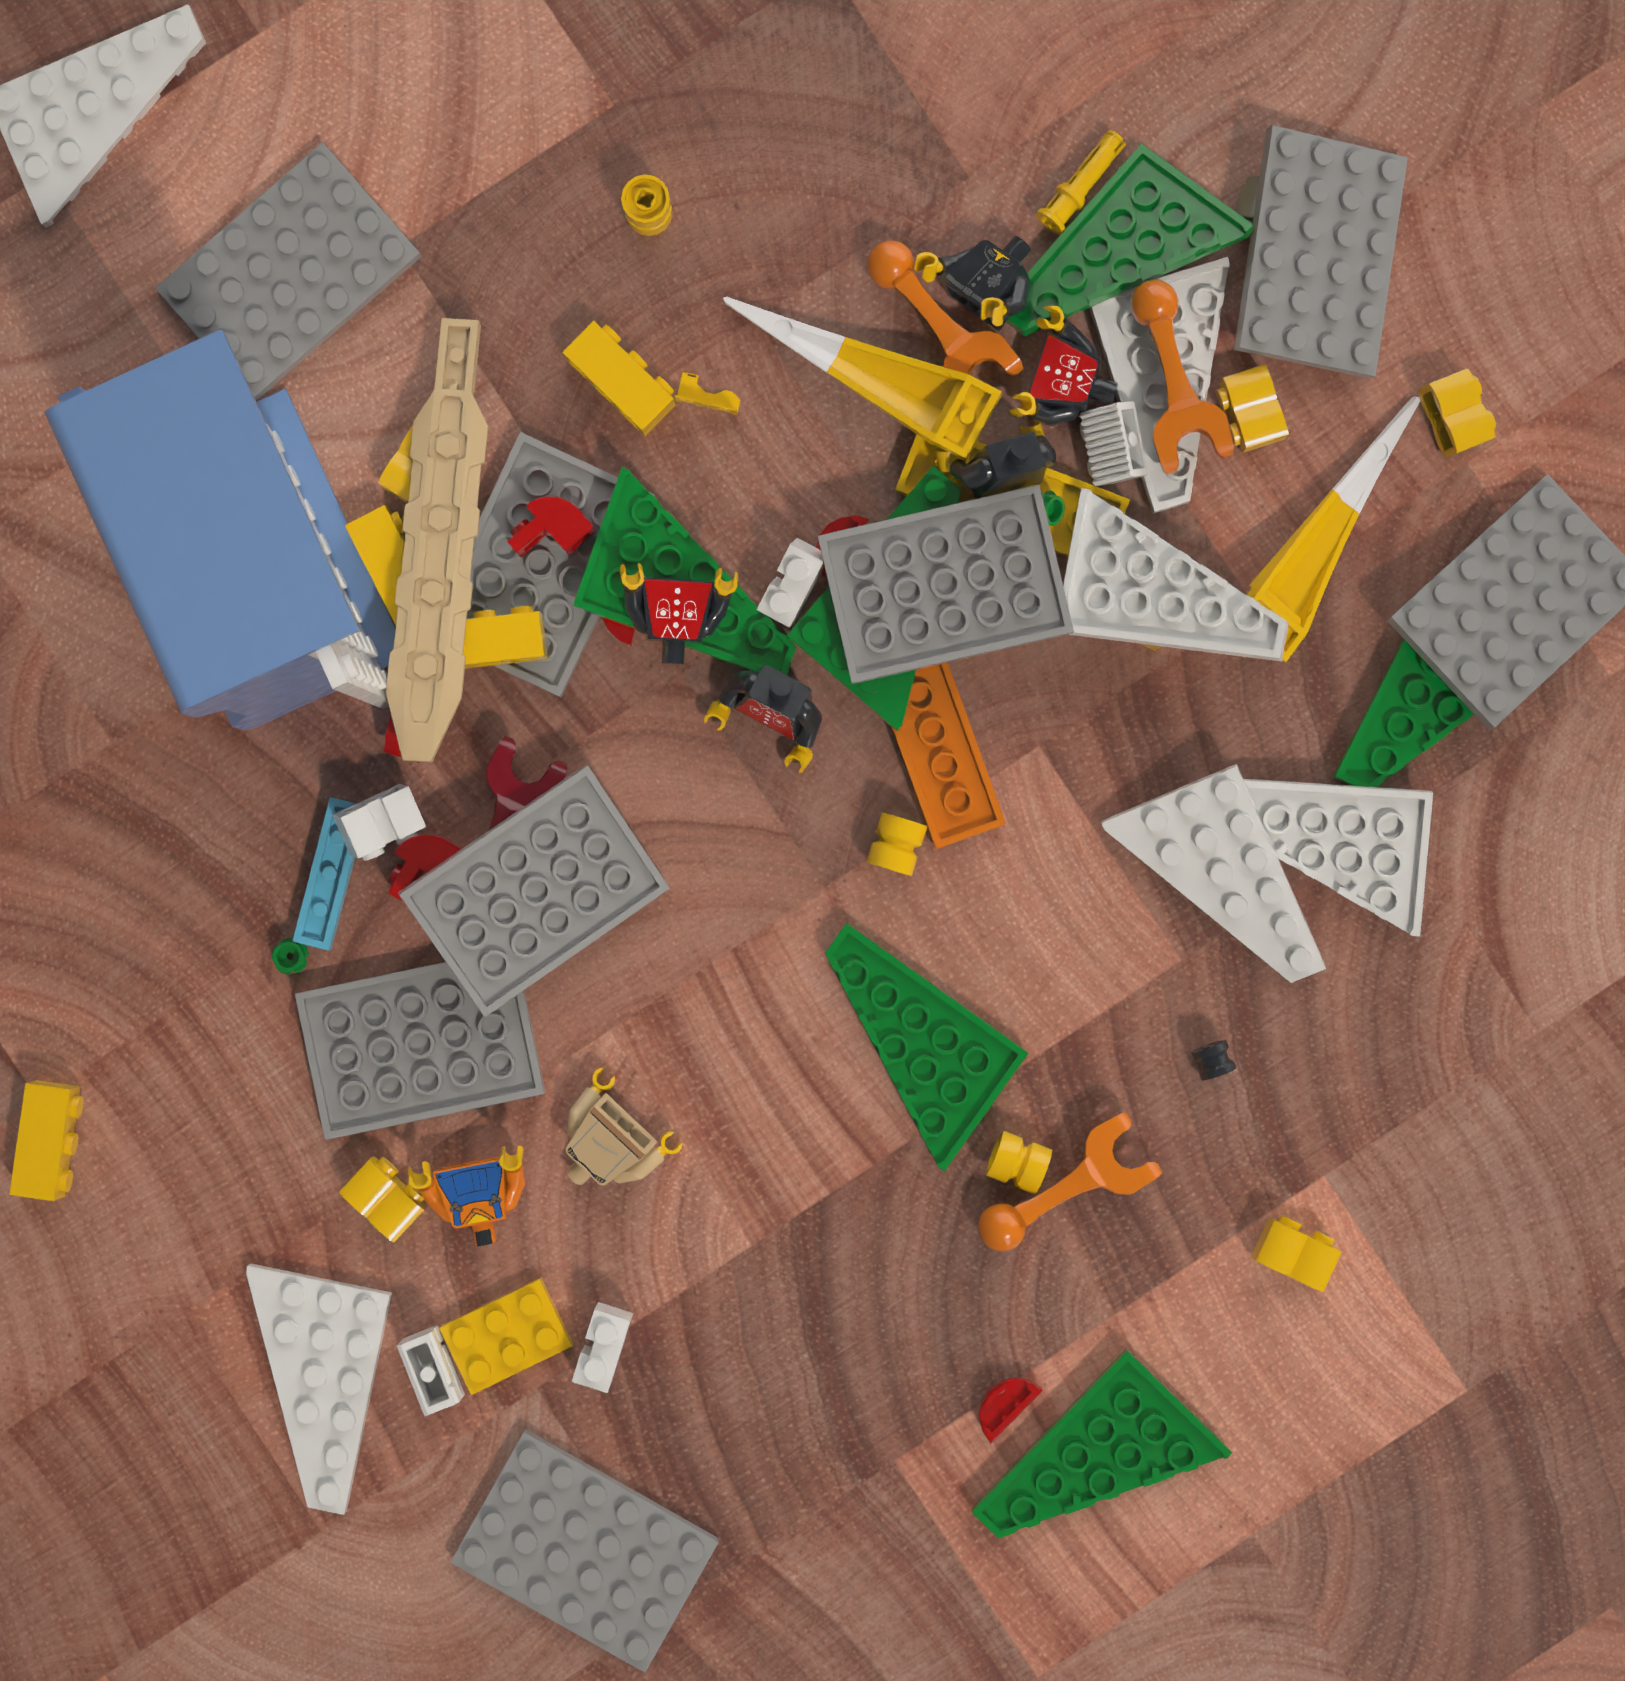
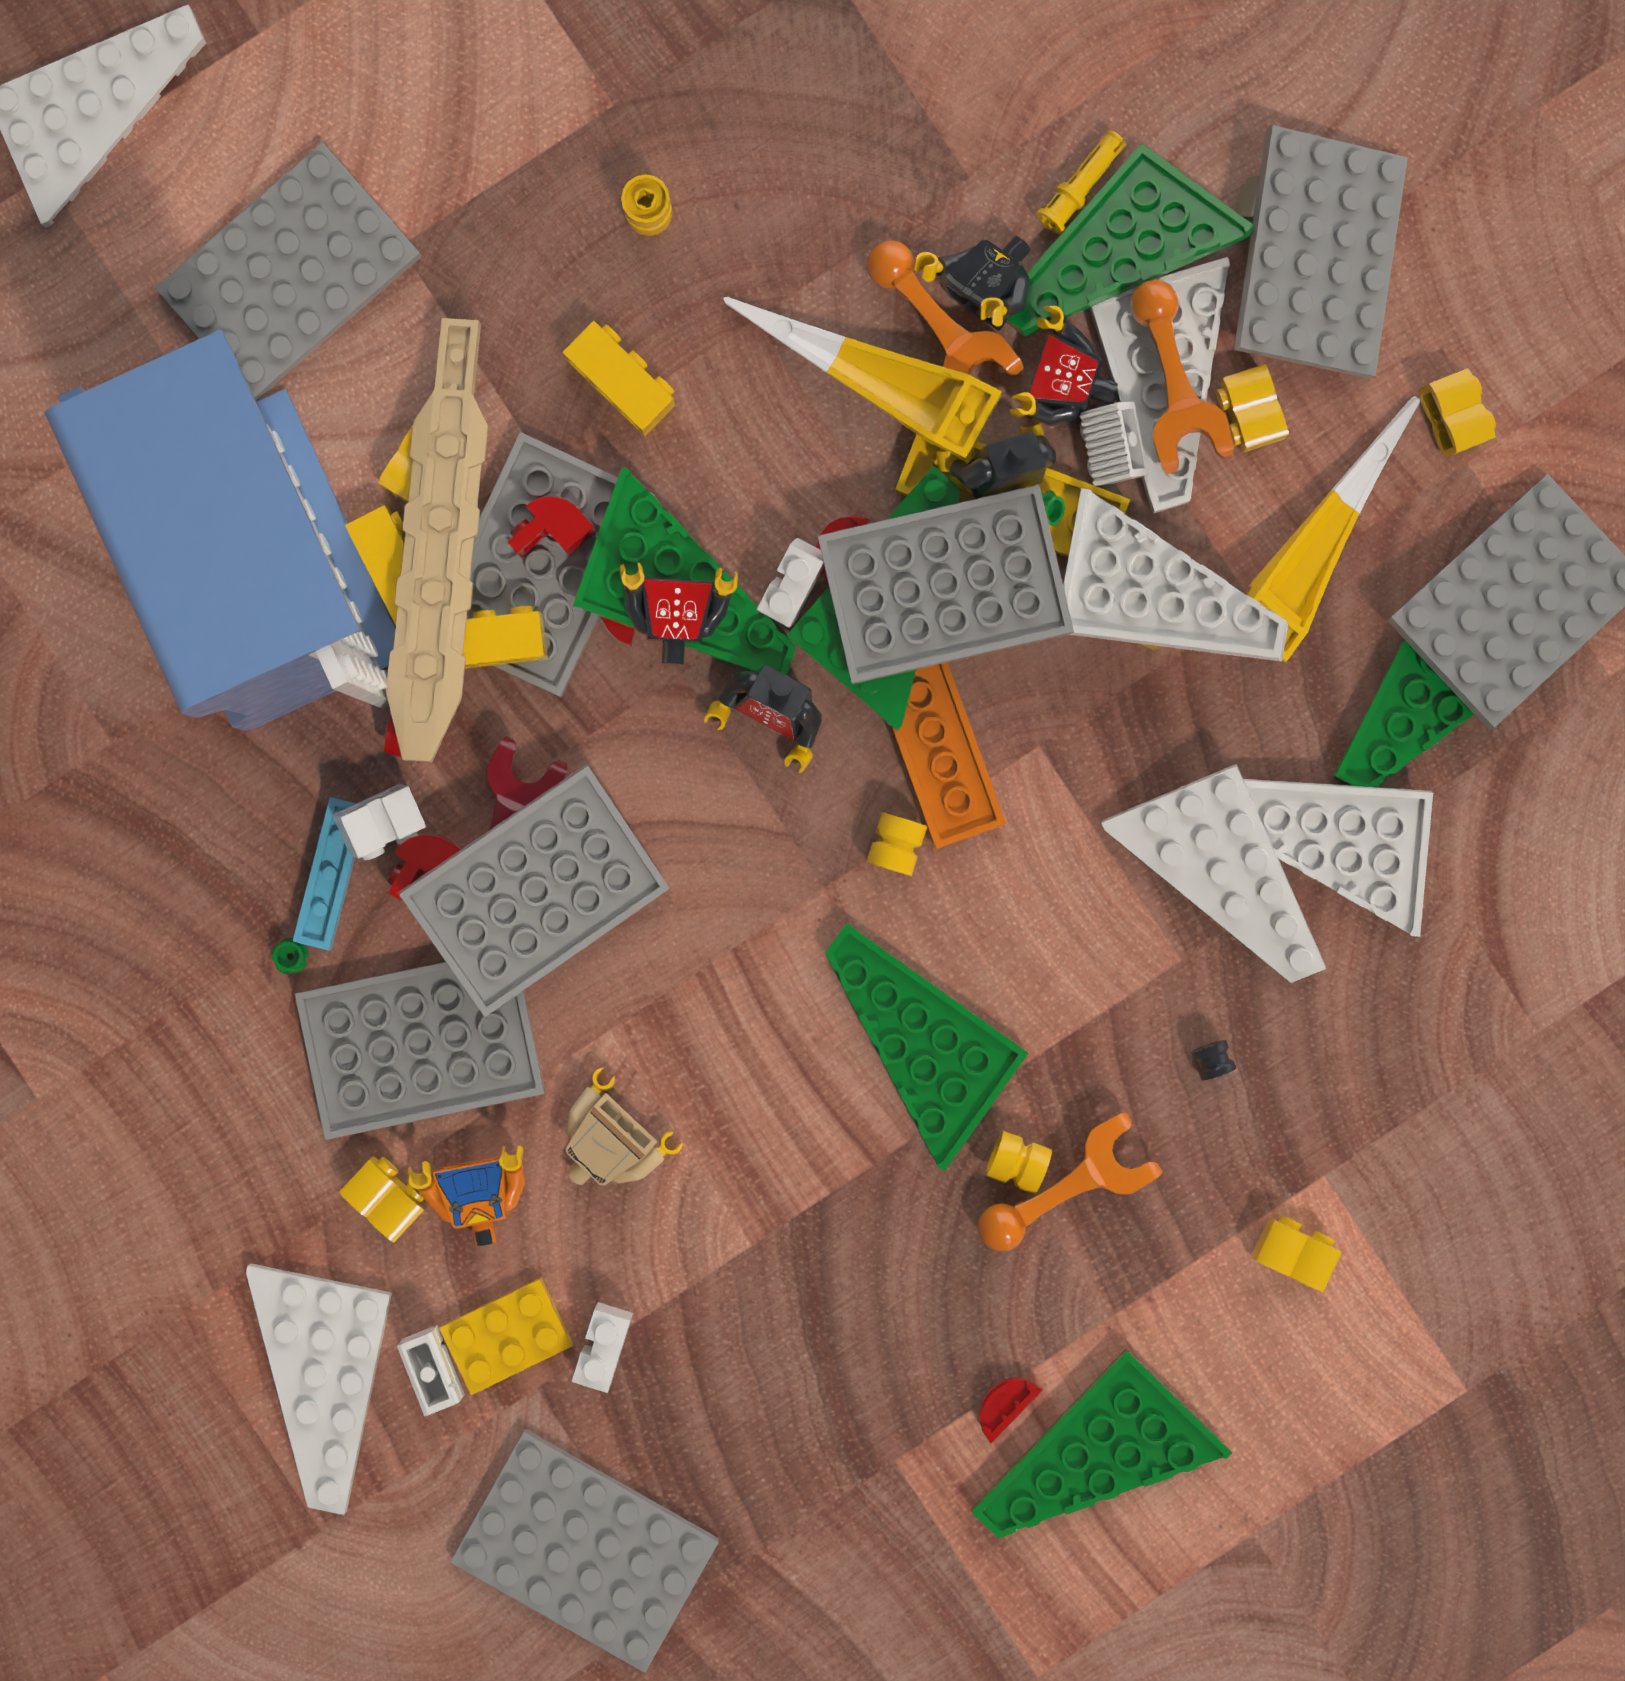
(46, 1140): yellow brick -> none
(692, 393): yellow piece -> none

